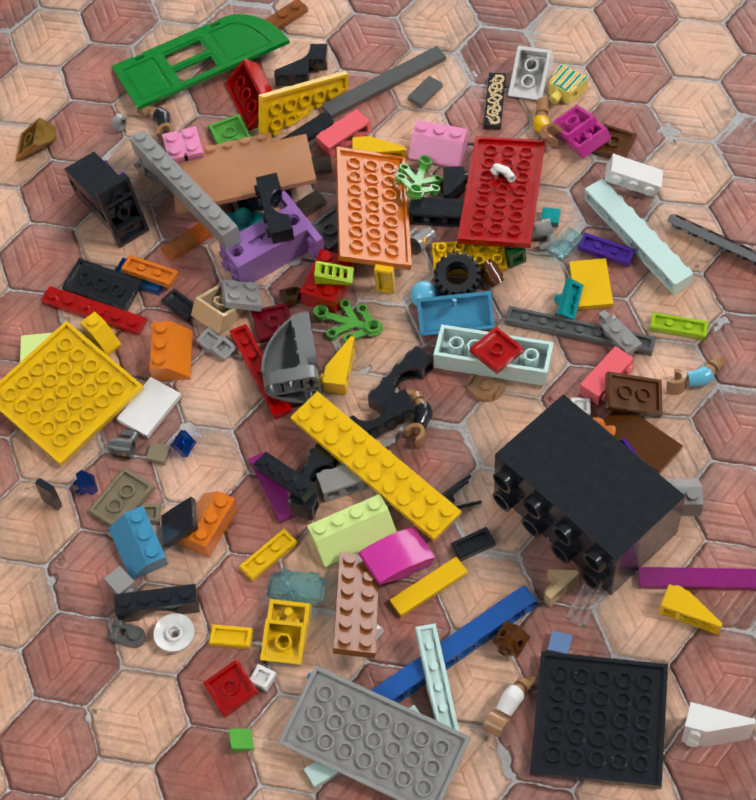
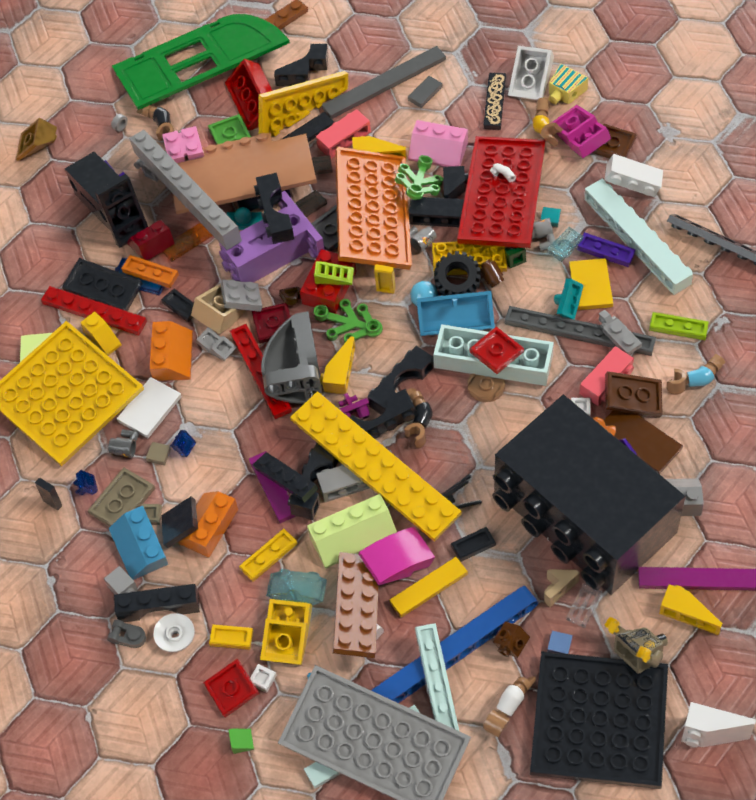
(151, 240): none -> dark red slope
(360, 407): none -> magenta hips
(638, 646): none -> torso

